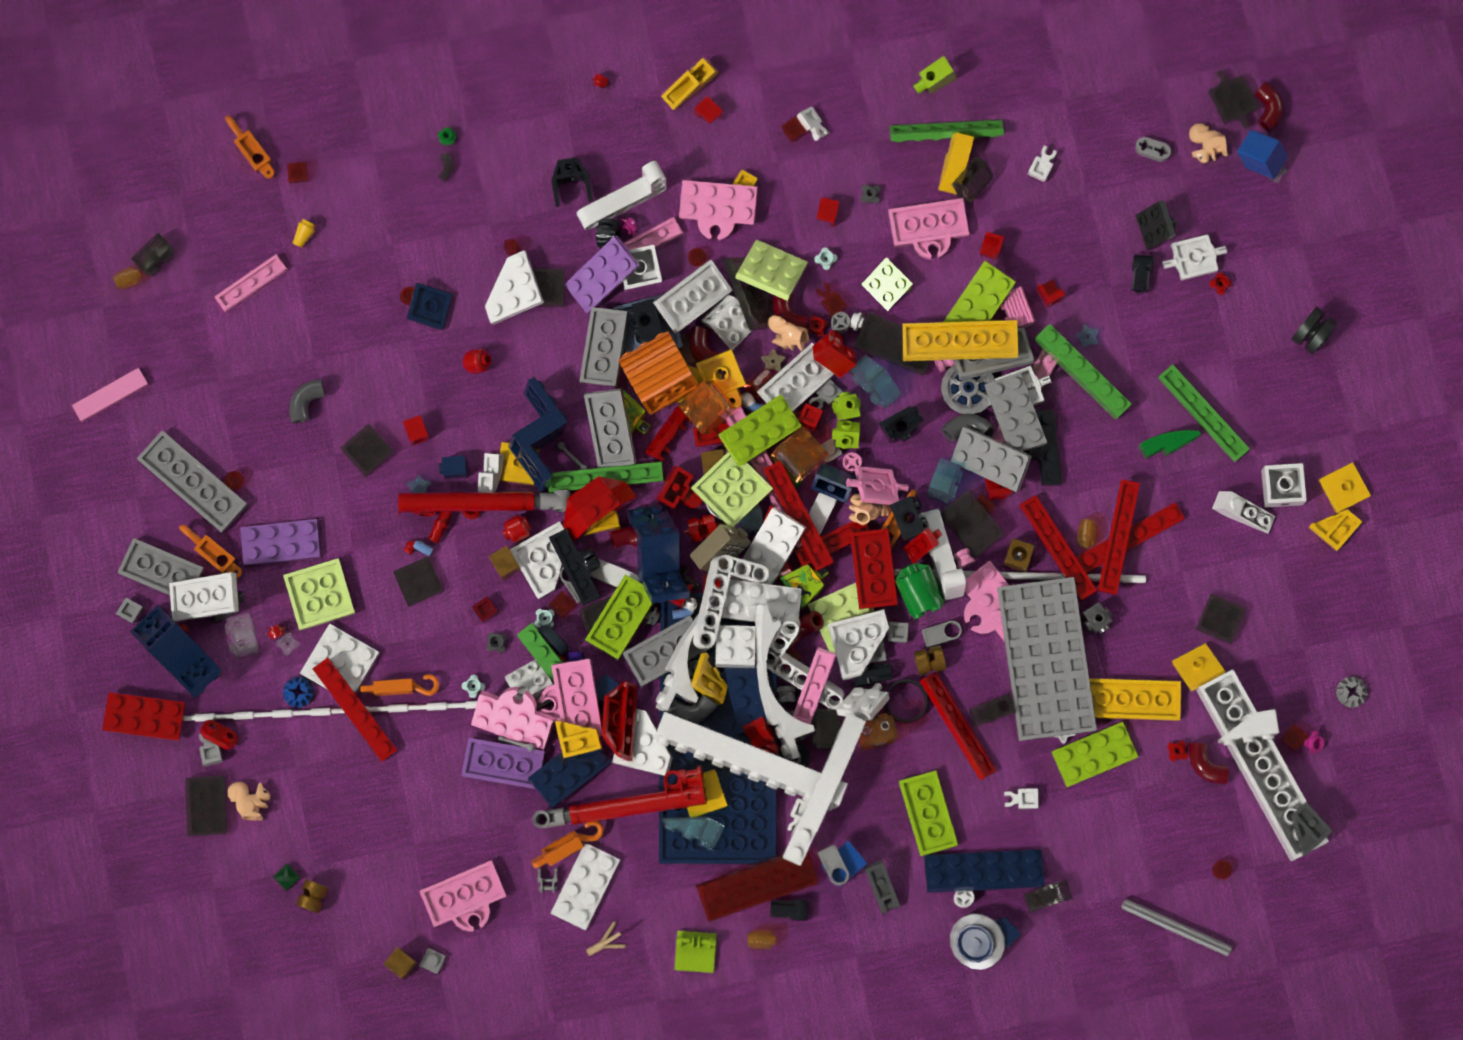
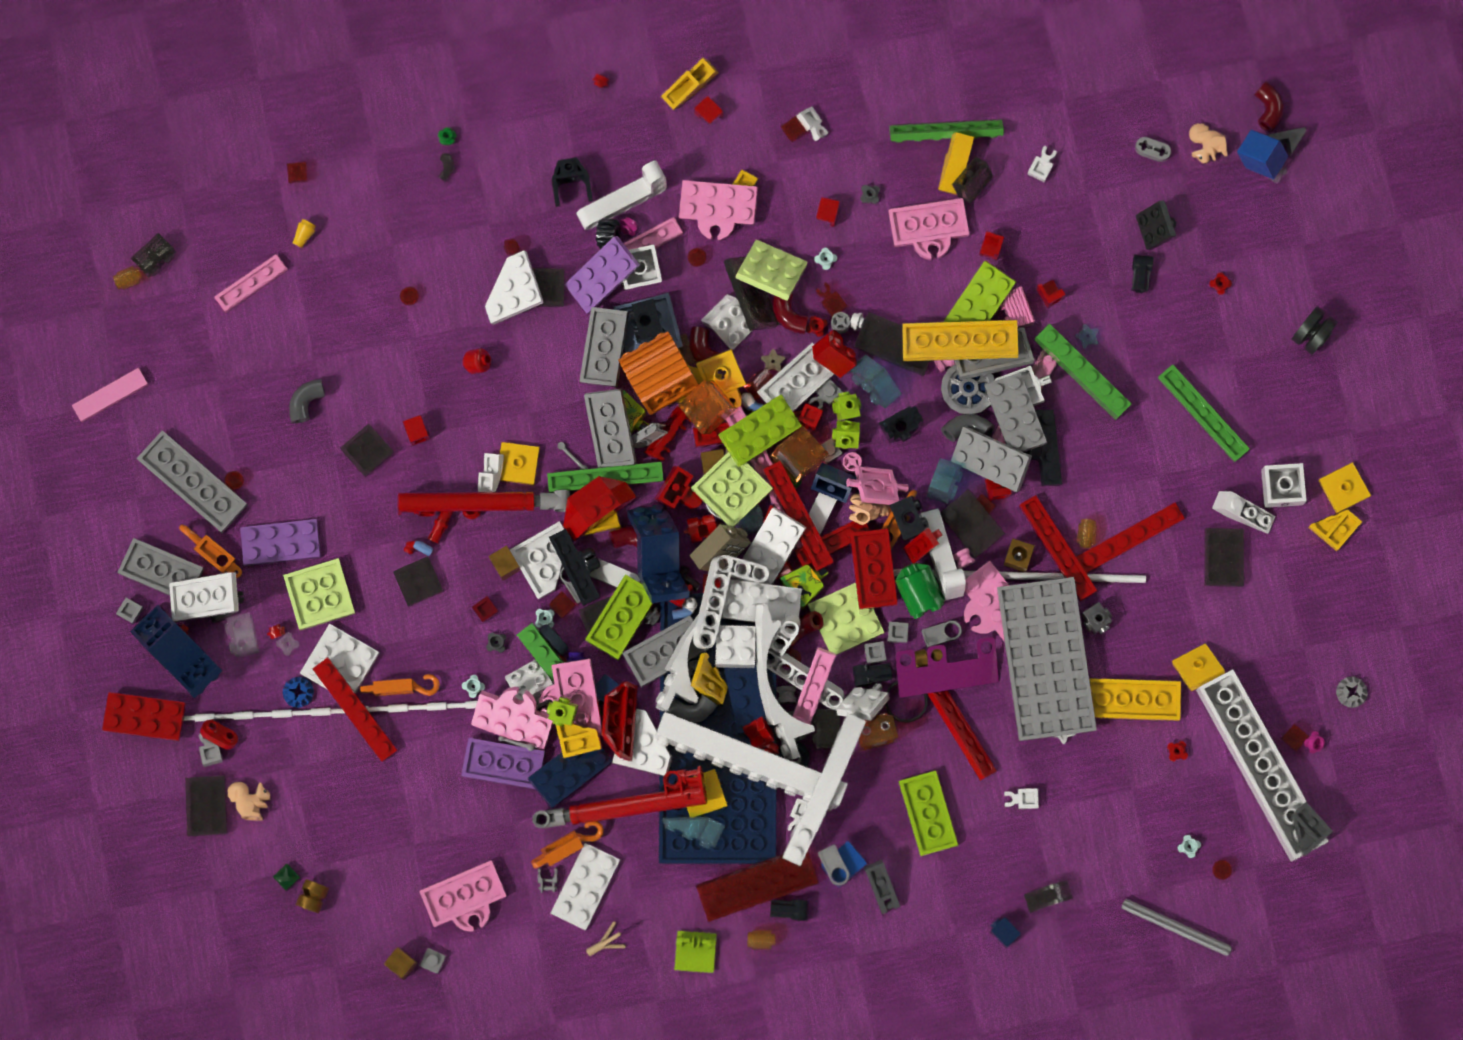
(249, 147): orange piece -> none
(418, 481): clear light blue plate -> none
(429, 306): dark blue tile -> none
(453, 467): dark blue brick -> none
(517, 529): red head -> none
(538, 434): dark blue bracket -> none
(569, 711): none -> lime brick
(648, 435): none -> light grey piece
(692, 296): white plate -> none
(787, 333): light nougat animal -> none
(857, 641): white plate -> none
(887, 284): hinge -> none
(942, 75): lime torso -> none
(946, 676): none -> magenta piece
(964, 895): white wheel -> none
(977, 941): piece -> none
(984, 871): dark blue plate -> none
(992, 711): clear smoke brick -> none
(1094, 754): lime plate -> none
(1118, 537): red plate -> none
(1167, 443): green slope -> none
(1189, 841): none -> light aqua plate
(1194, 257): white plate -> none
(1204, 767): dark red cylinder -> none
(1220, 619): clear smoke plate -> none
(1223, 557): none -> clear smoke plate
(1233, 99): clear smoke plate -> none
(1258, 725): white slope -> none
(1290, 138): none -> flat silver slope

